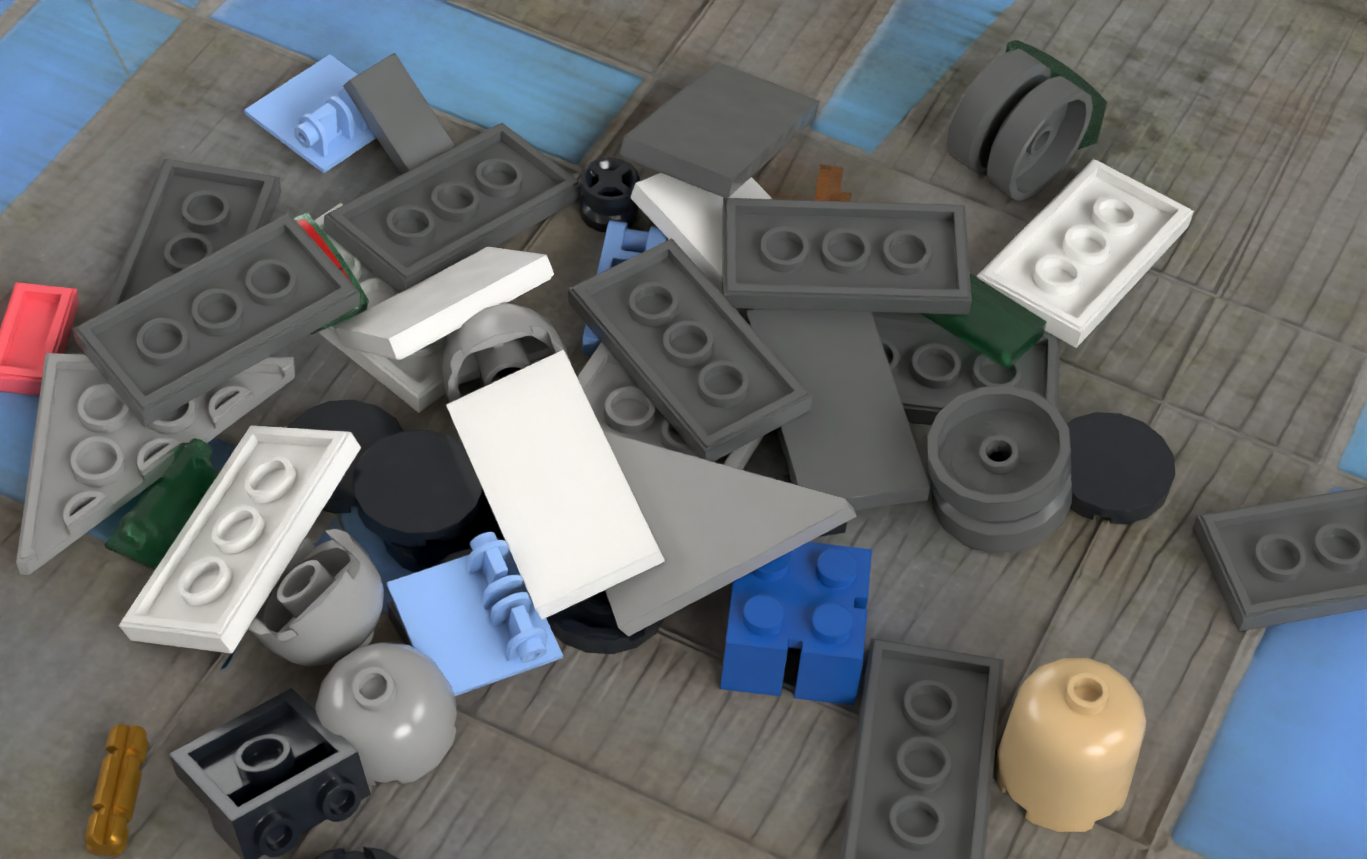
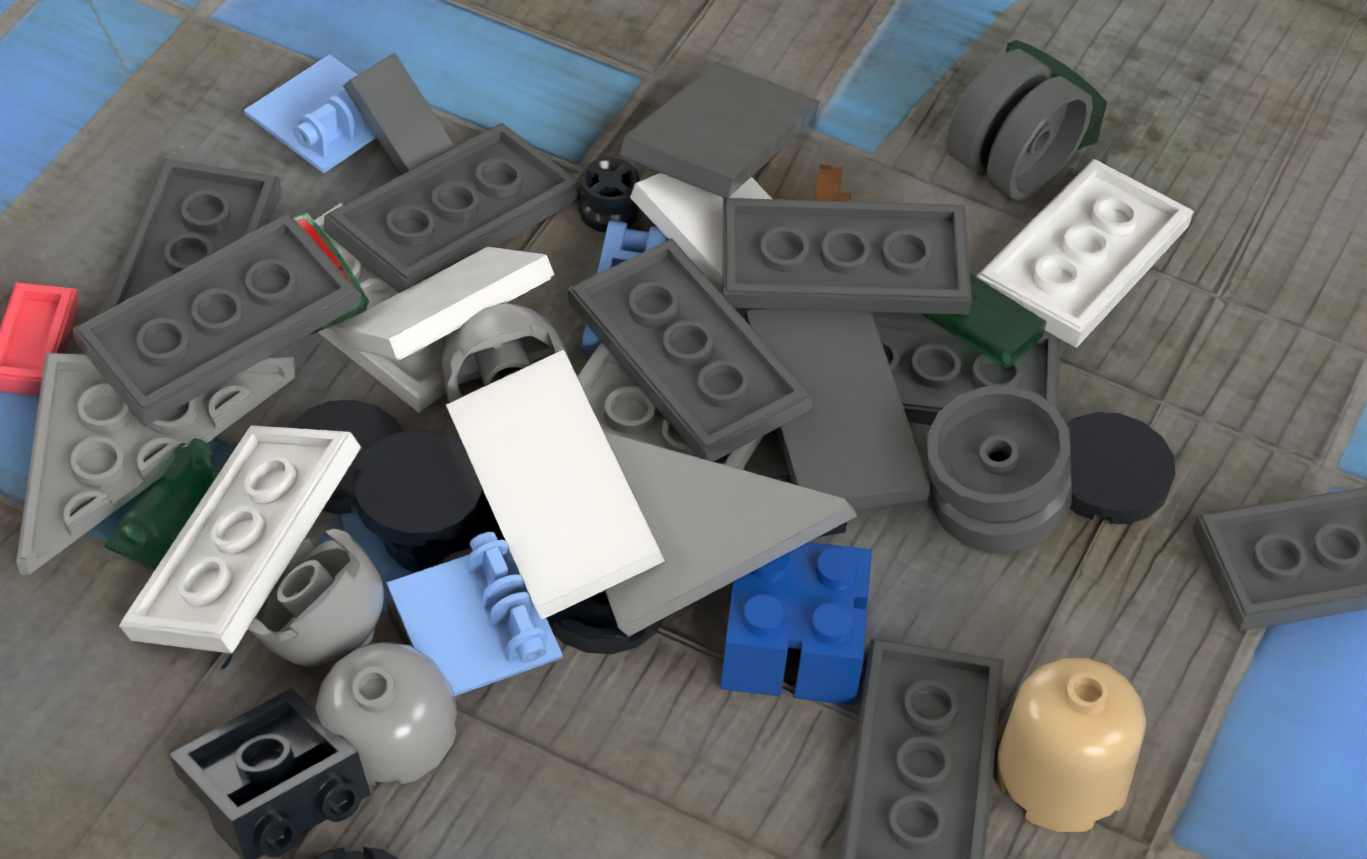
(116, 790): pearl gold axle -> none

